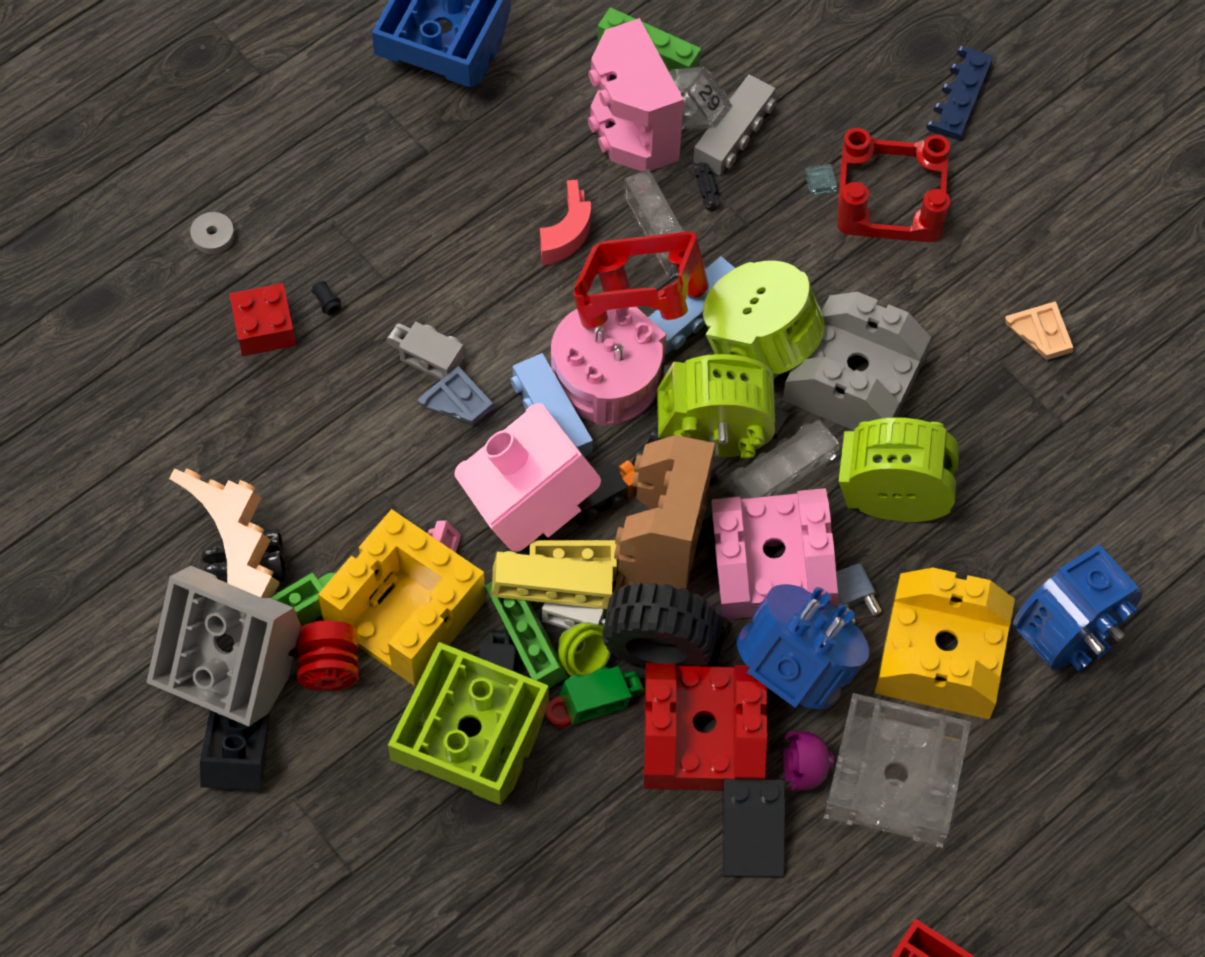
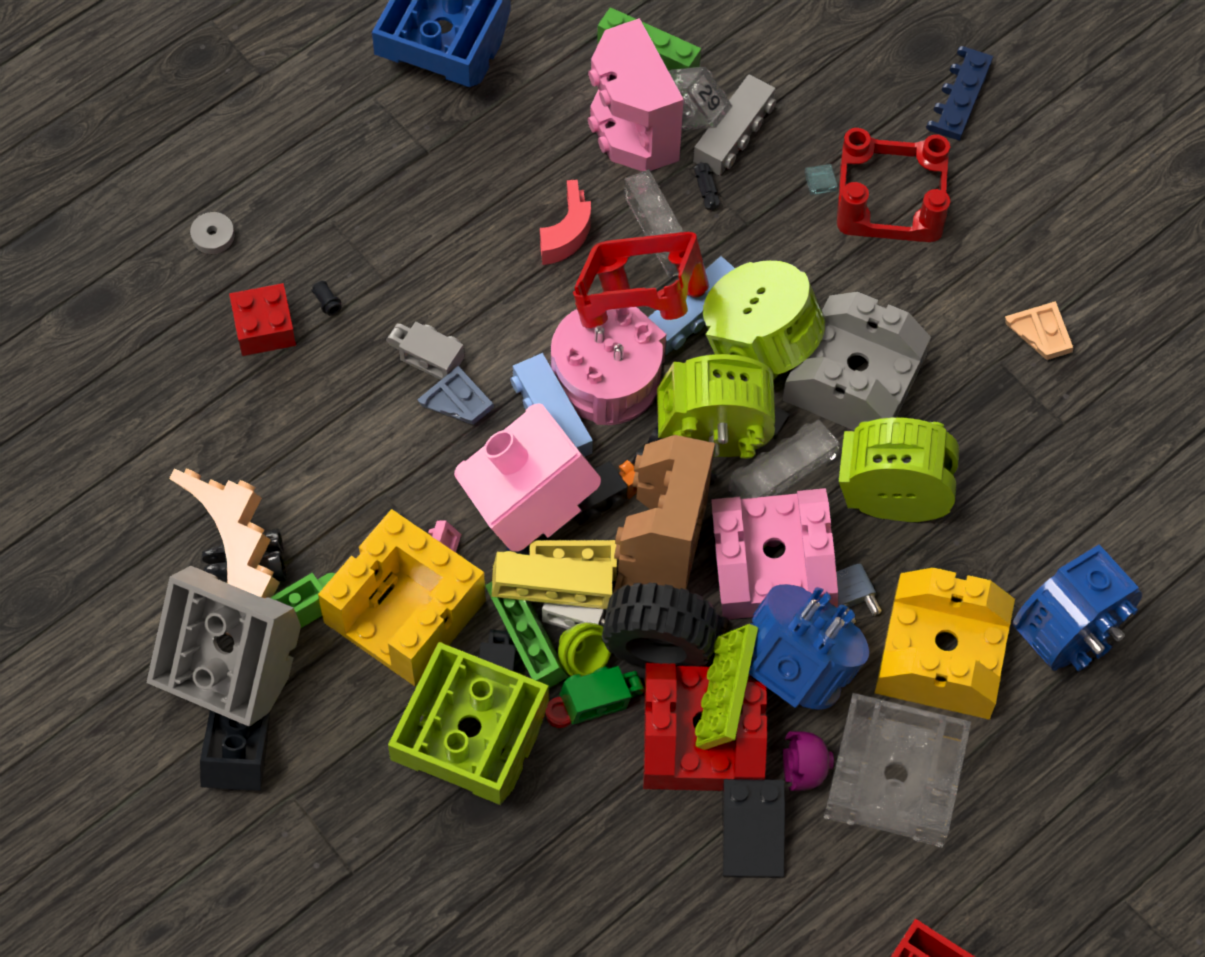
(327, 655): red wheel -> none
(726, 687): none -> lime tile

